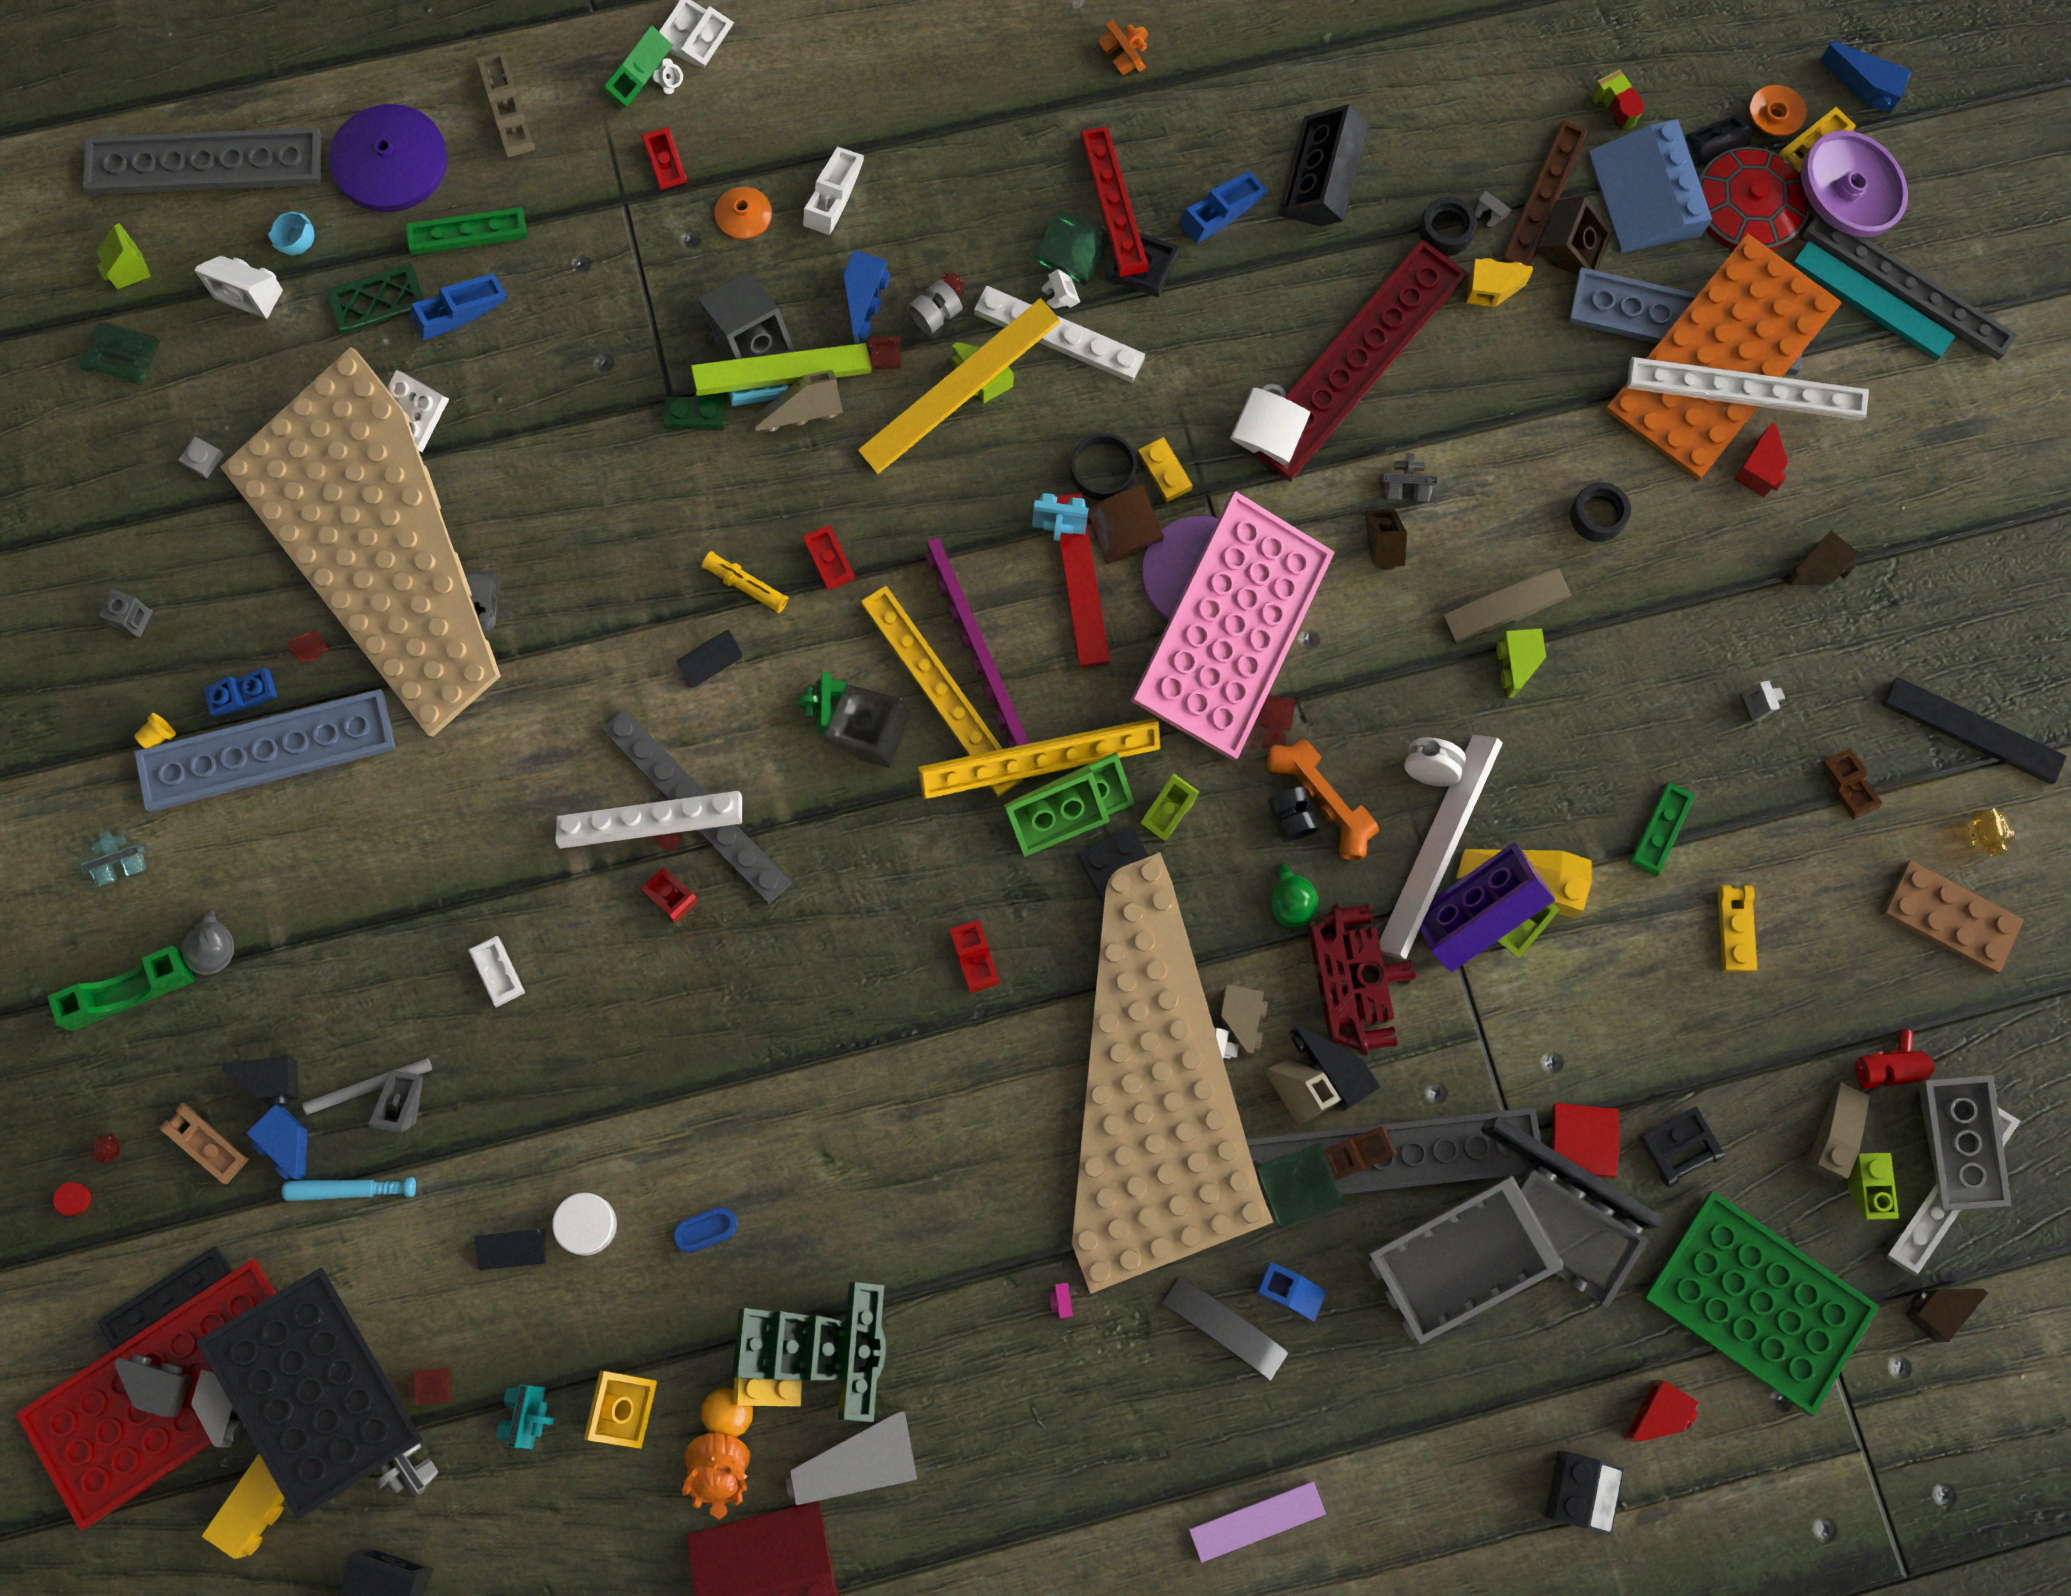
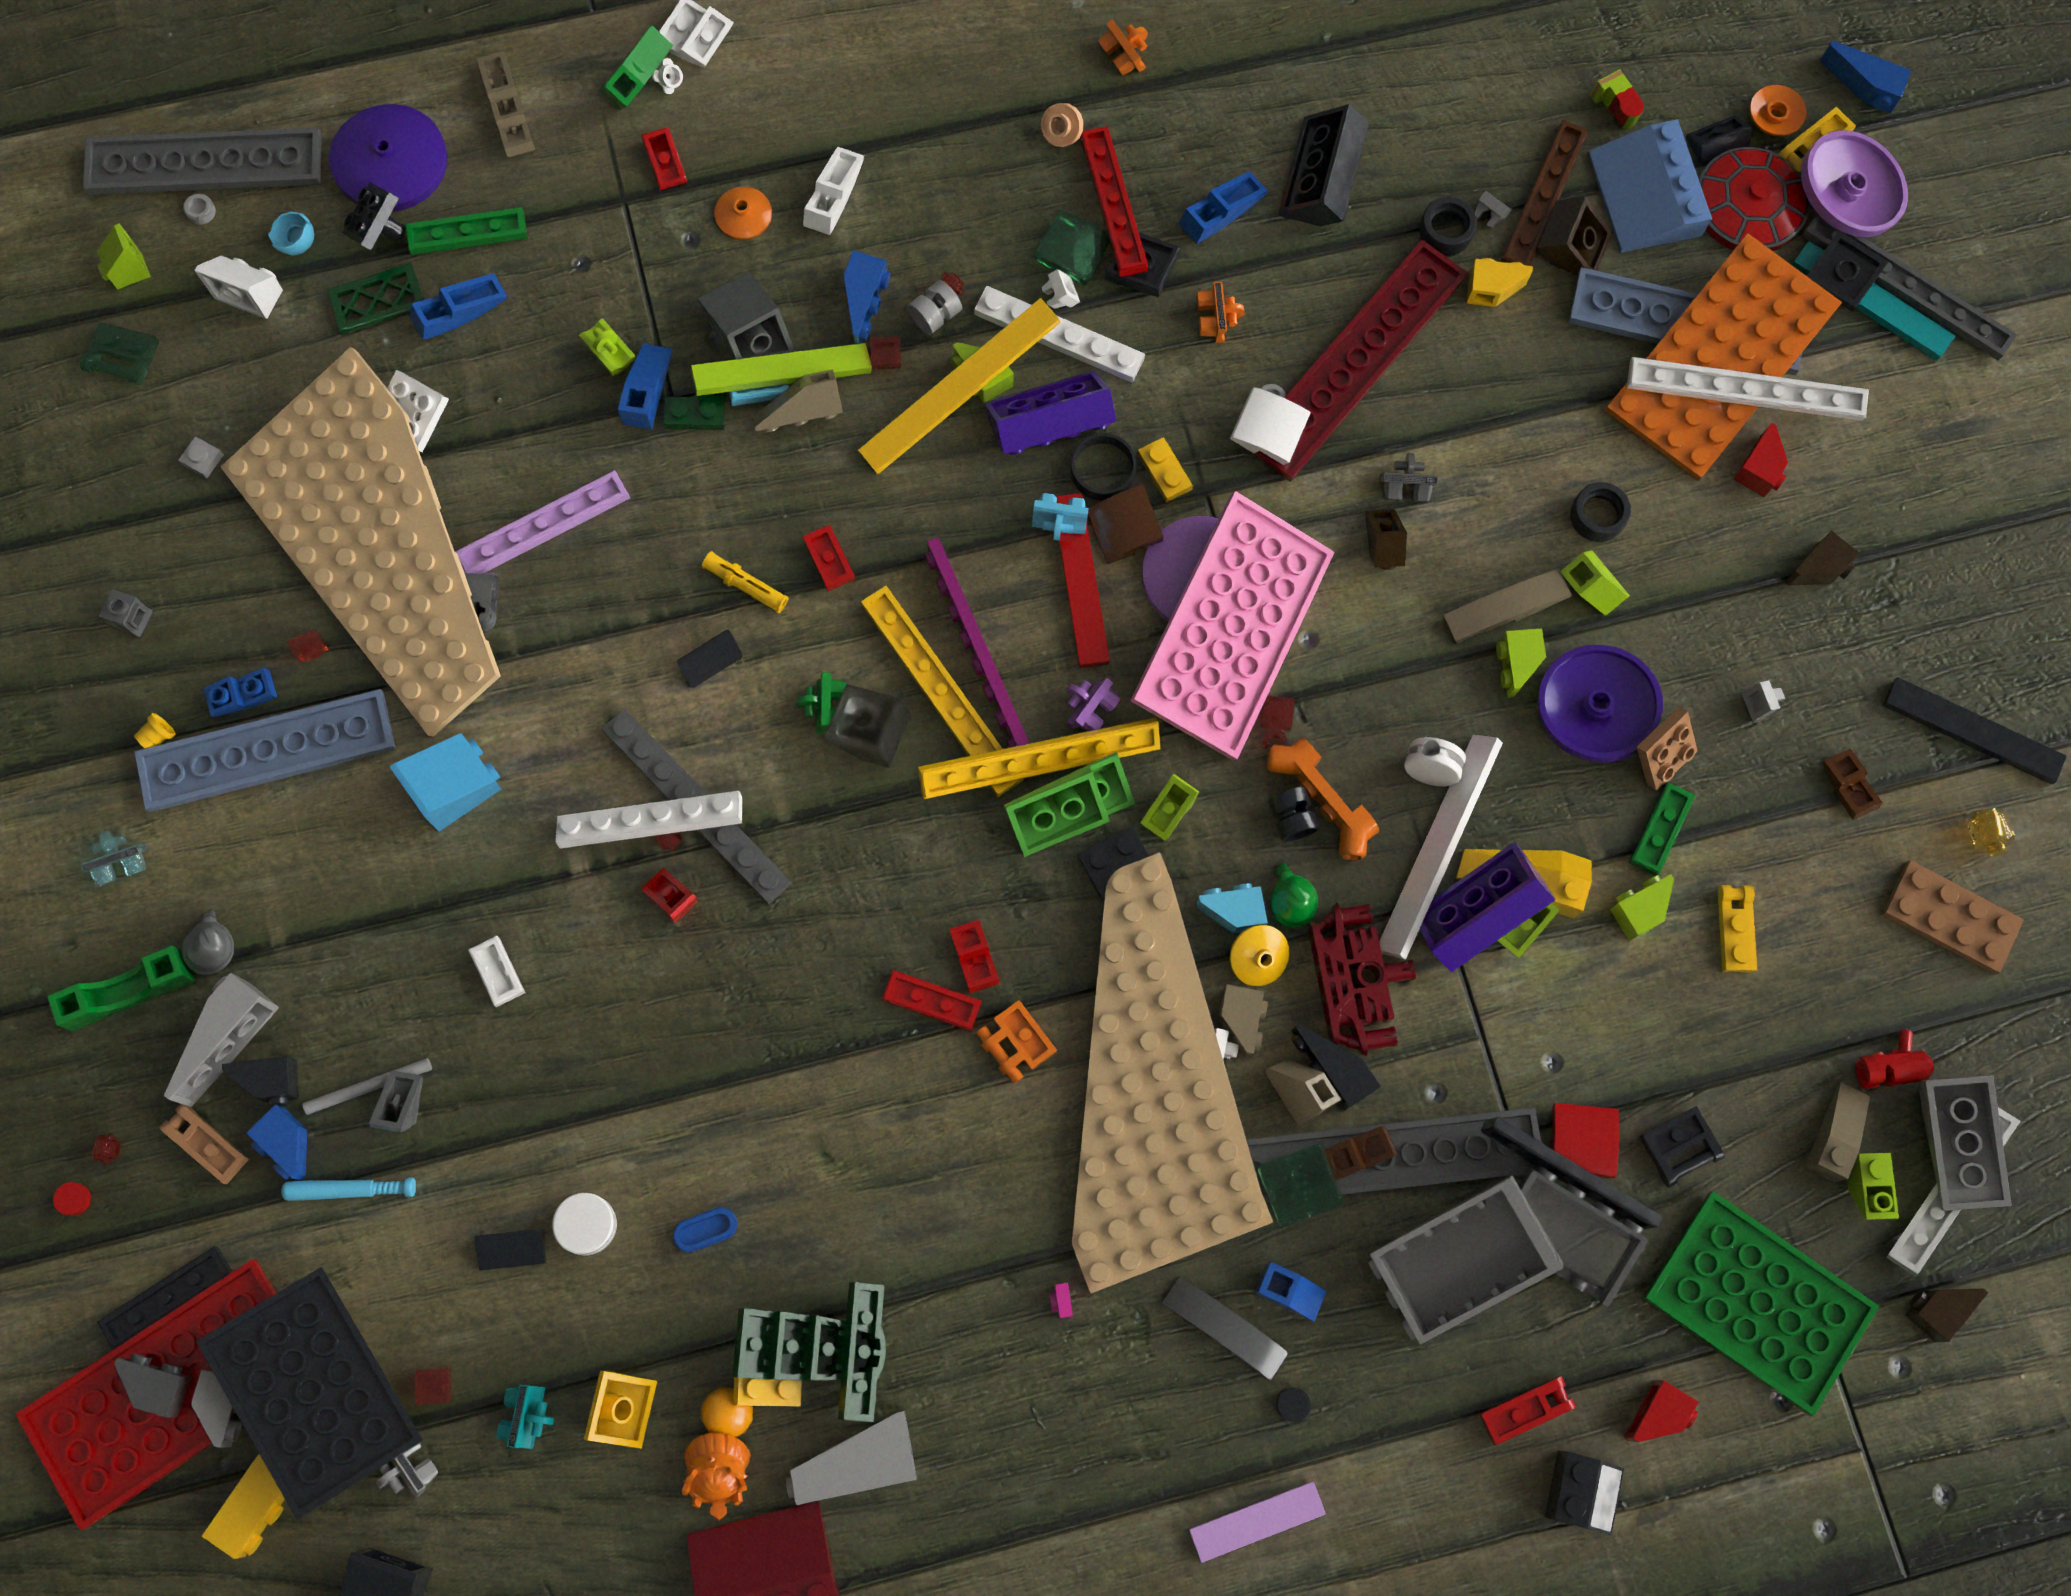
(199, 209): none -> light grey tile
(223, 1029): none -> light grey slope
(372, 217): none -> black plate
(447, 779): none -> dark azure slope
(543, 524): none -> lavender tile
(608, 347): none -> lime hips
(644, 387): none -> blue slope
(931, 1000): none -> red tile
(1023, 1034): none -> orange plate
(1050, 412): none -> dark purple slope
(1062, 124): none -> light nougat plate
(1099, 694): none -> medium lavender hips
(1216, 324): none -> orange hips
(1234, 909): none -> medium azure slope
(1251, 946): none -> yellow dish
(1293, 1404): none -> black tile
(1526, 1411): none -> red plate
(1595, 582): none -> lime slope
(1599, 703): none -> dark purple dish
(1645, 909): none -> lime slope
(1667, 748): none -> medium nougat plate
(1847, 270): none -> black plate

